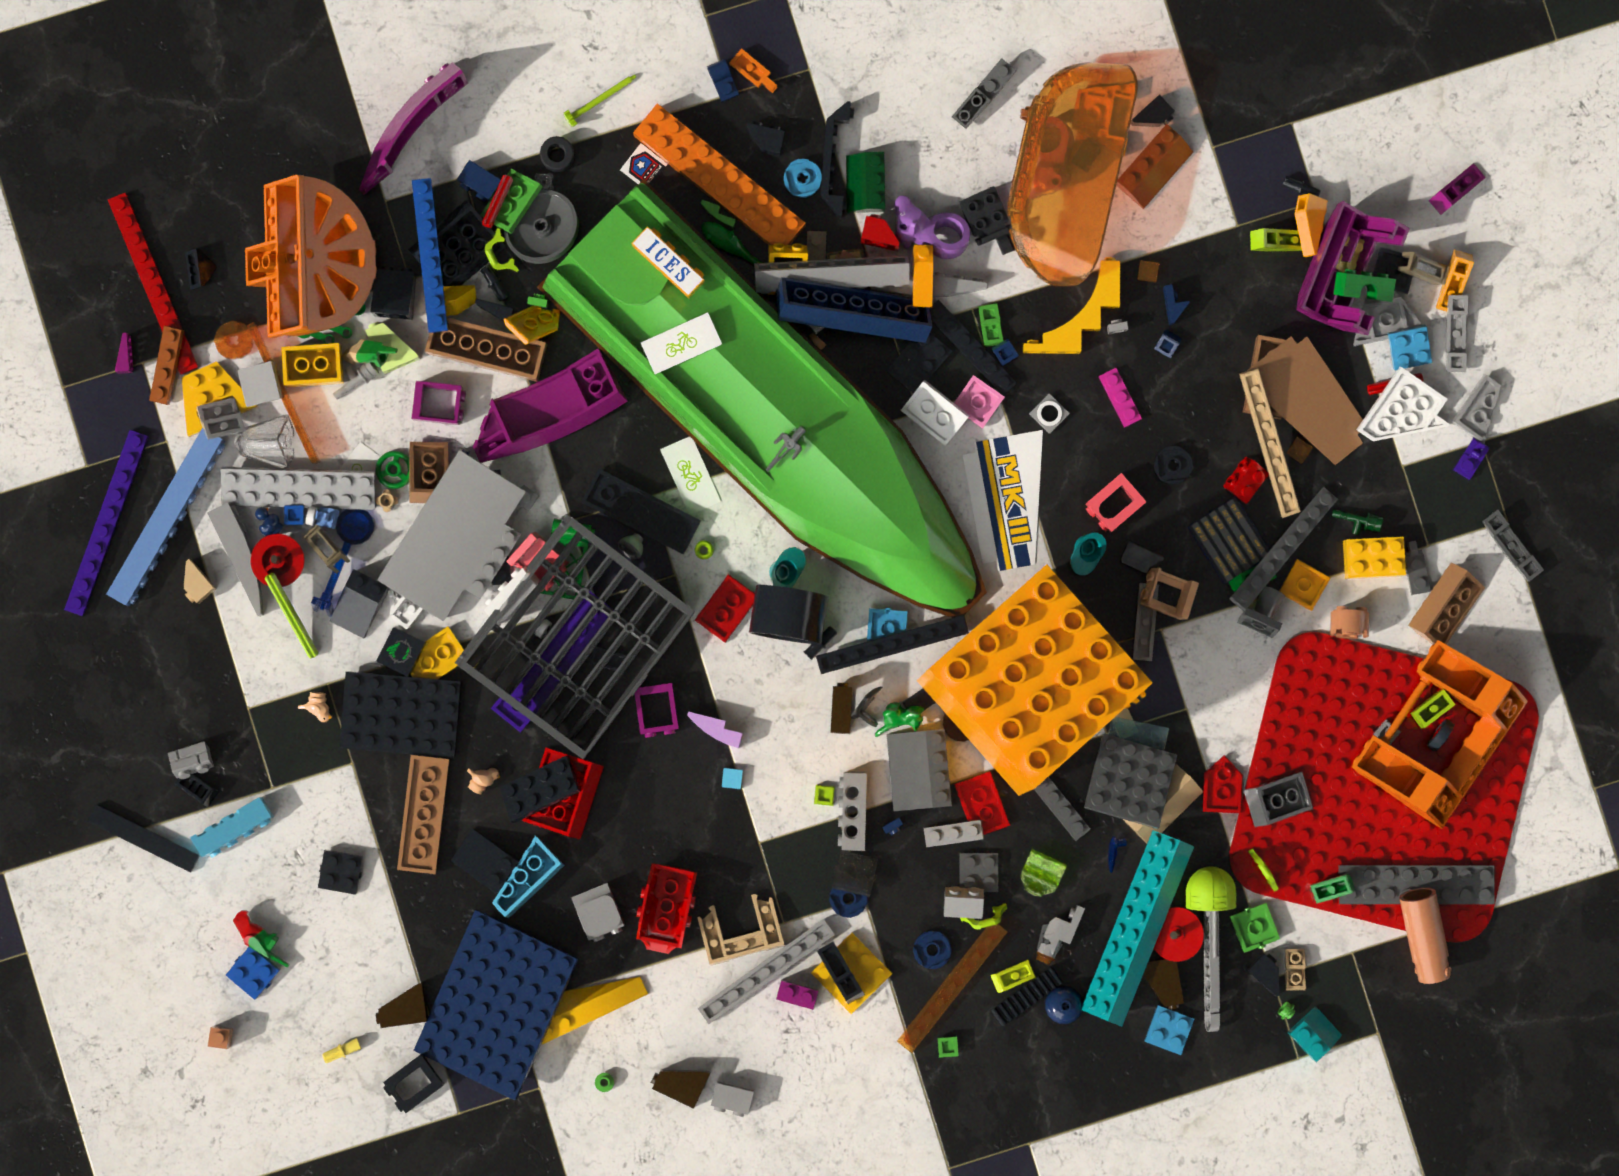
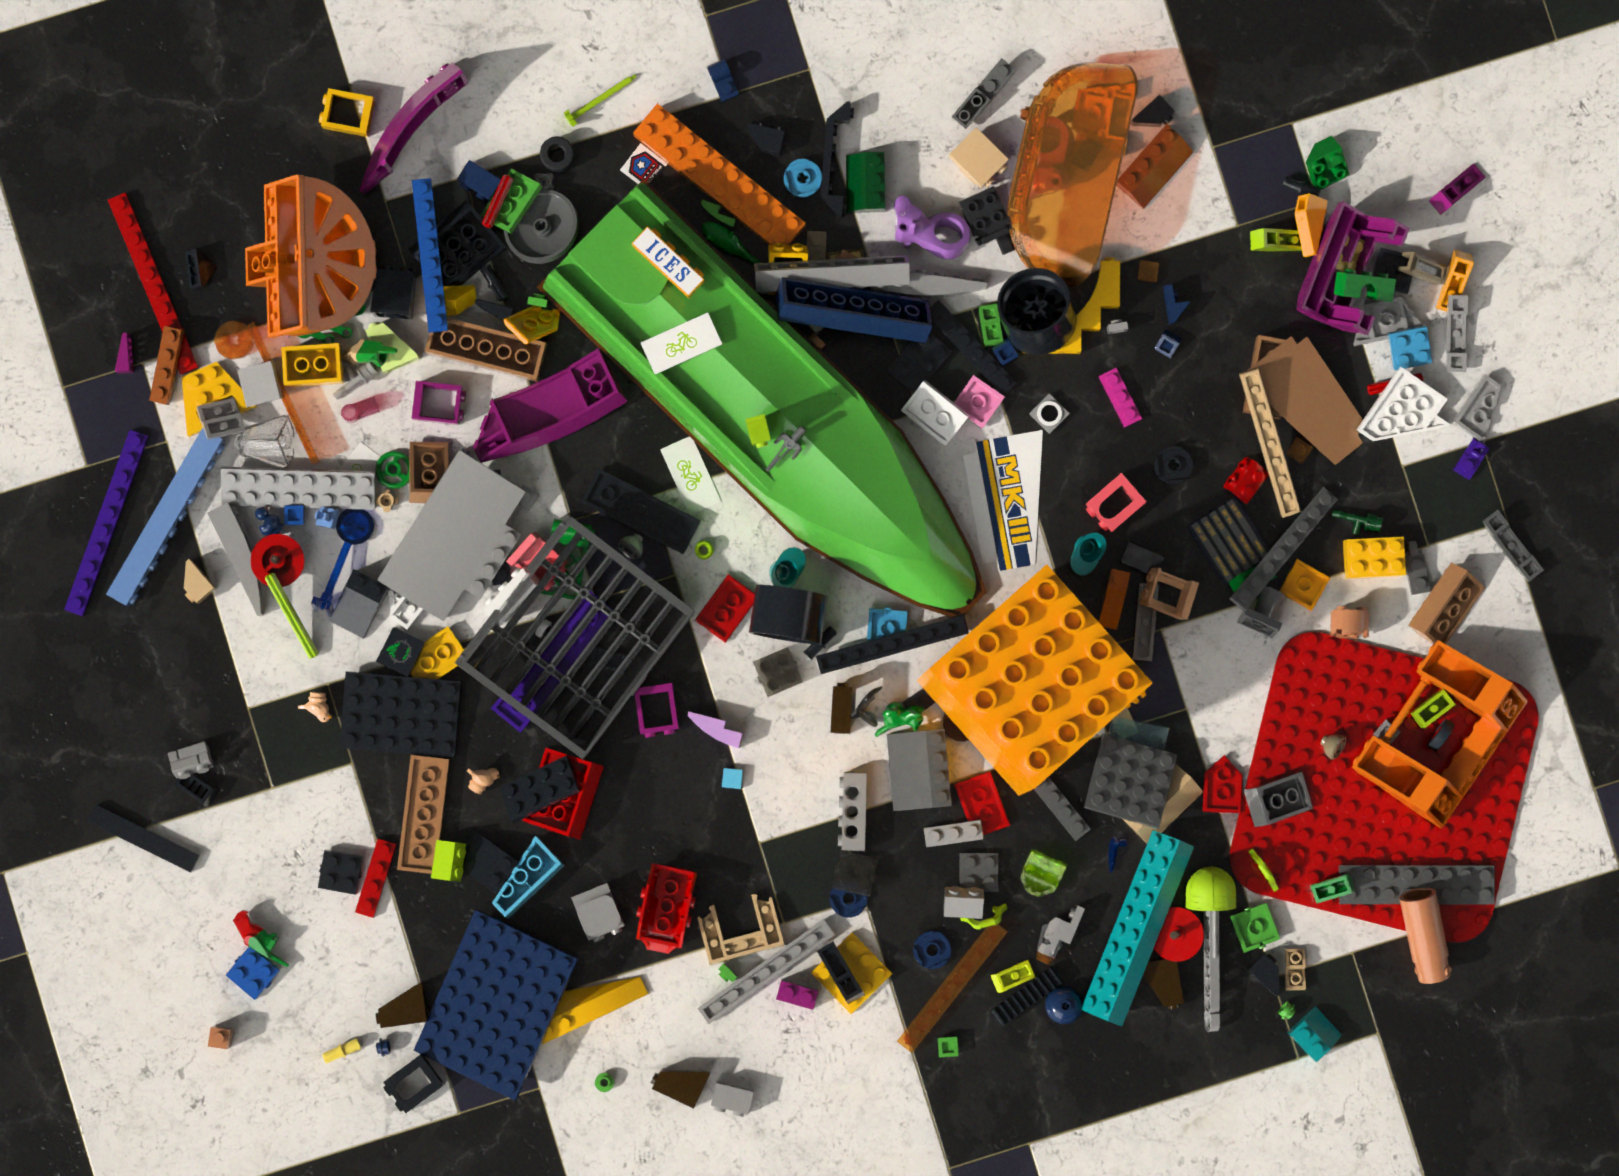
(232, 827): medium azure wedge -> none
(310, 519): white tile -> none
(325, 547): dark tan window -> none
(362, 409): none -> clear pink piece
(363, 130): none -> yellow window
(375, 878): none -> red plate
(383, 1047): none -> dark blue plate
(448, 860): none -> lime brick
(491, 256): lime helmet -> none
(726, 973): none -> bright green plate
(752, 70): orange plate -> none
(758, 431): none -> lime slope
(777, 672): none -> clear smoke plate
(824, 795): lime tile -> none
(878, 234): red slope -> none
(893, 827): dark blue plate -> none
(922, 275): light orange slope -> none
(979, 159): none -> tan brick
(1046, 335): none -> black wheel
(1114, 598): none -> orange slope
(1169, 1030): dark azure plate -> none
(1326, 163): none -> green slope
(1333, 745): none -> dark tan brick

